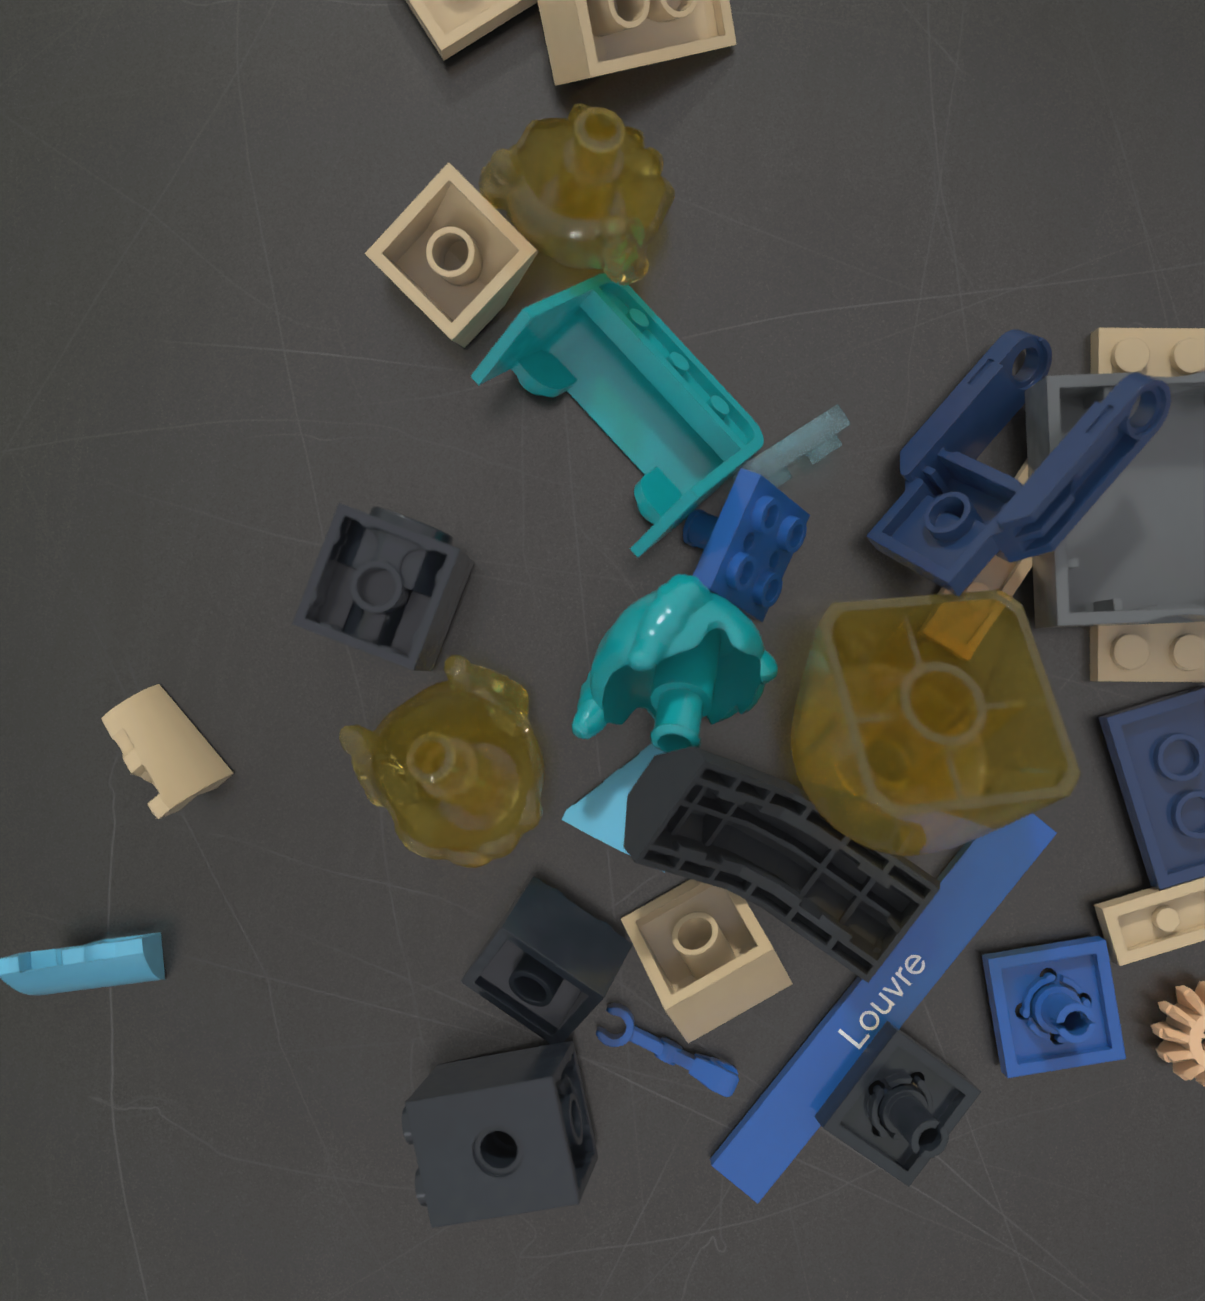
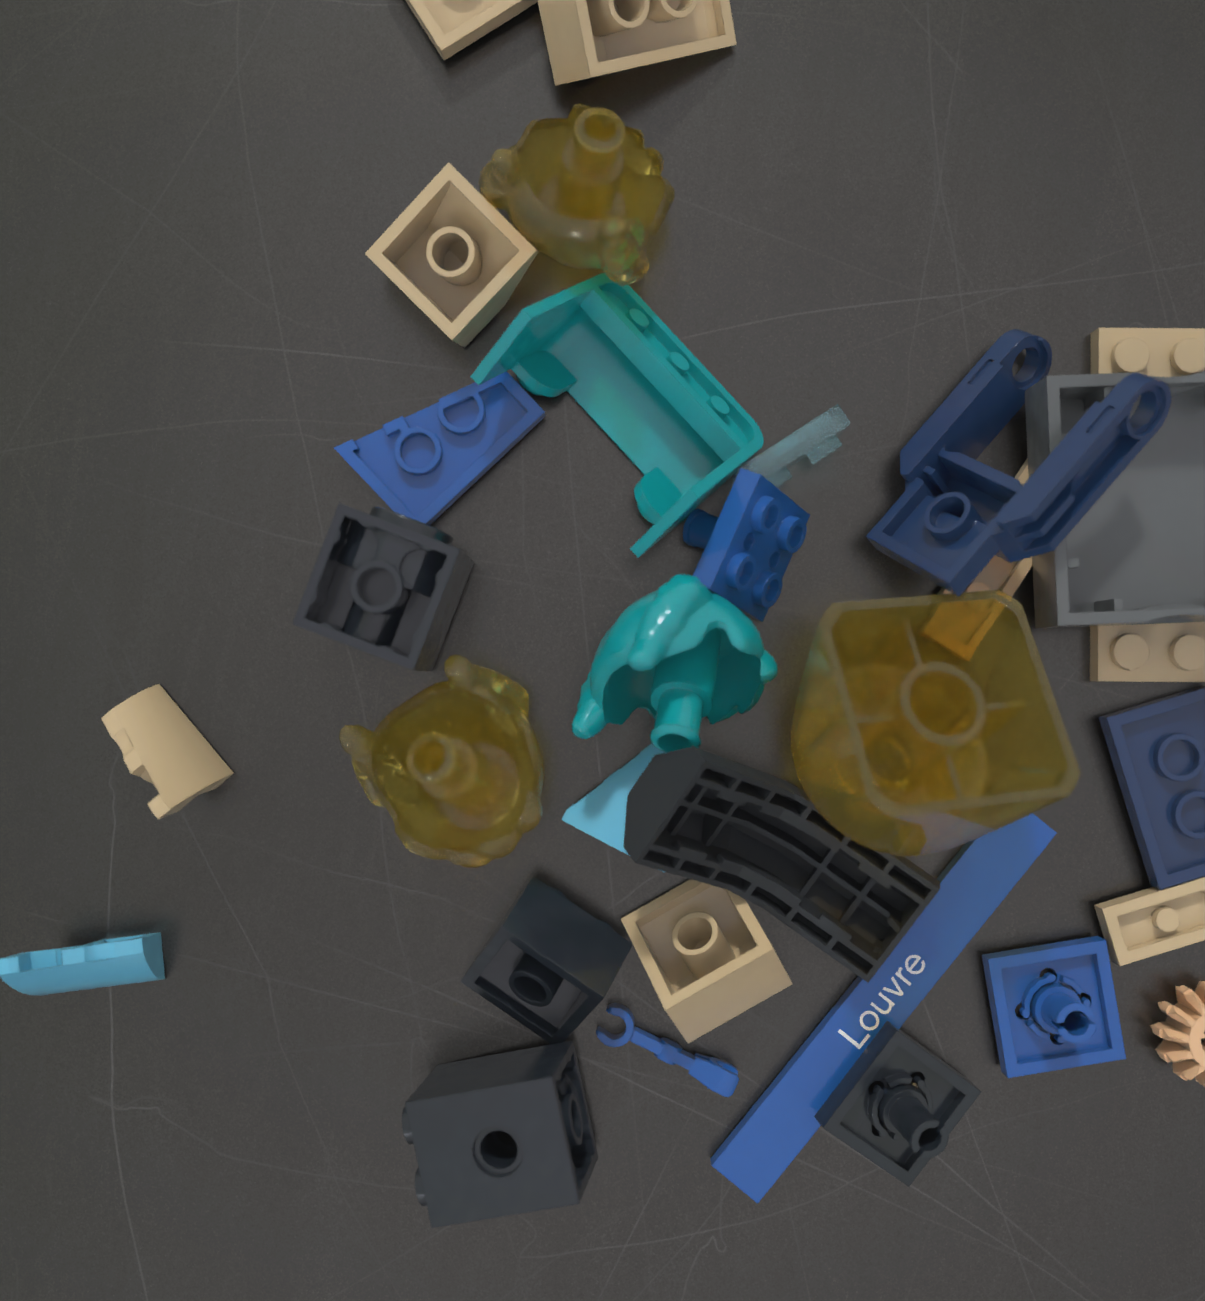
(441, 451): none -> blue wing

